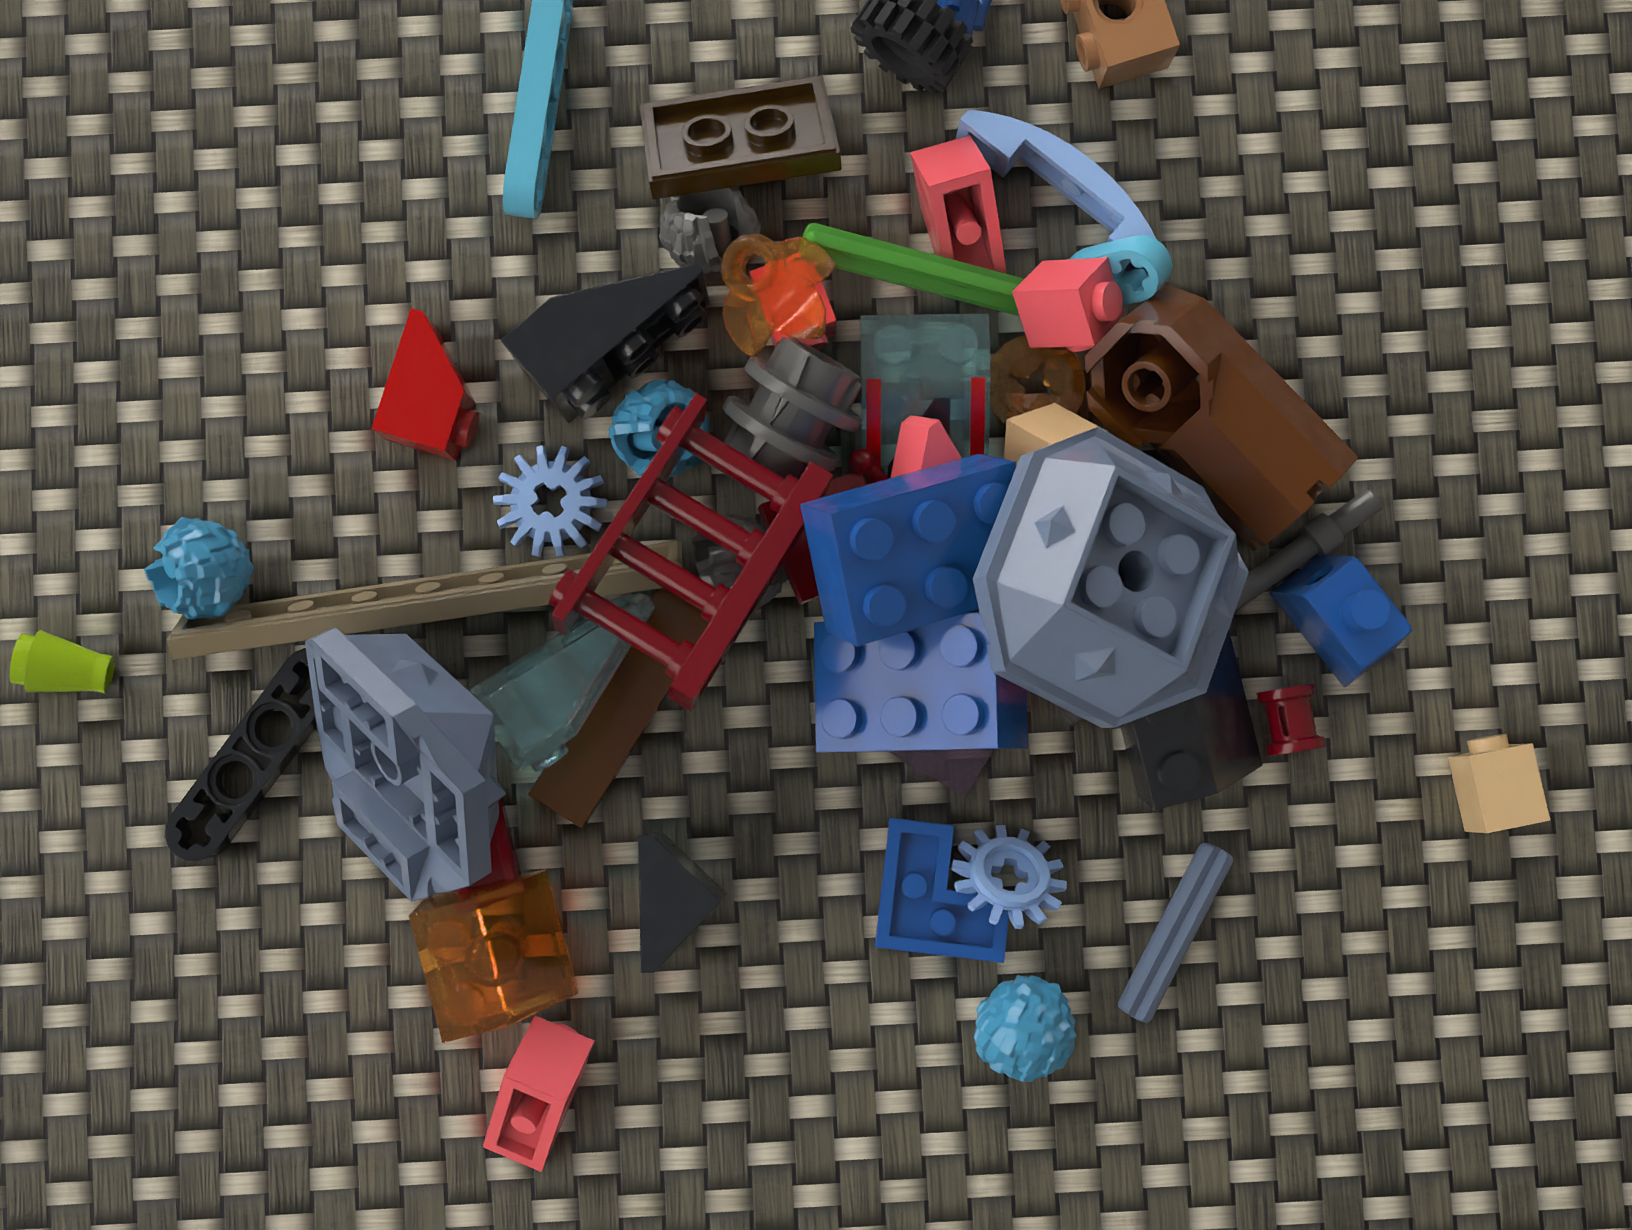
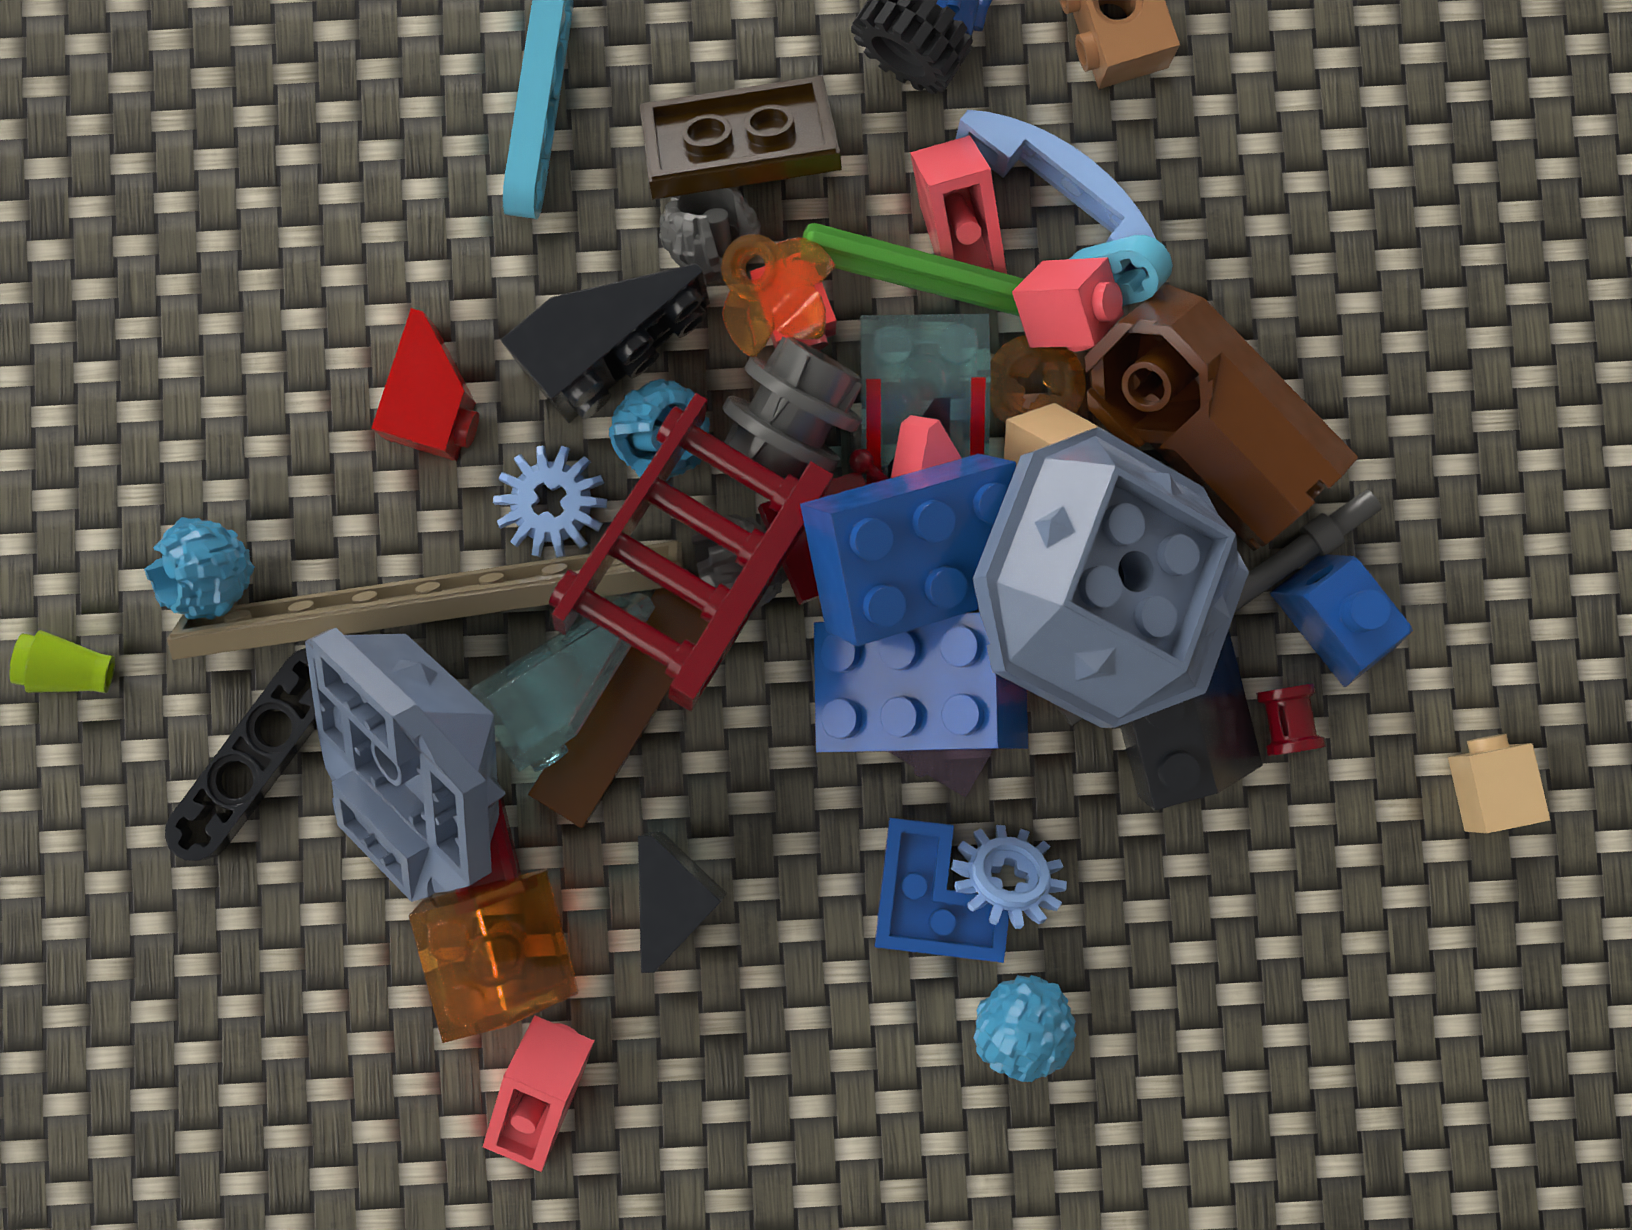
(1175, 932): sand blue axle -> none

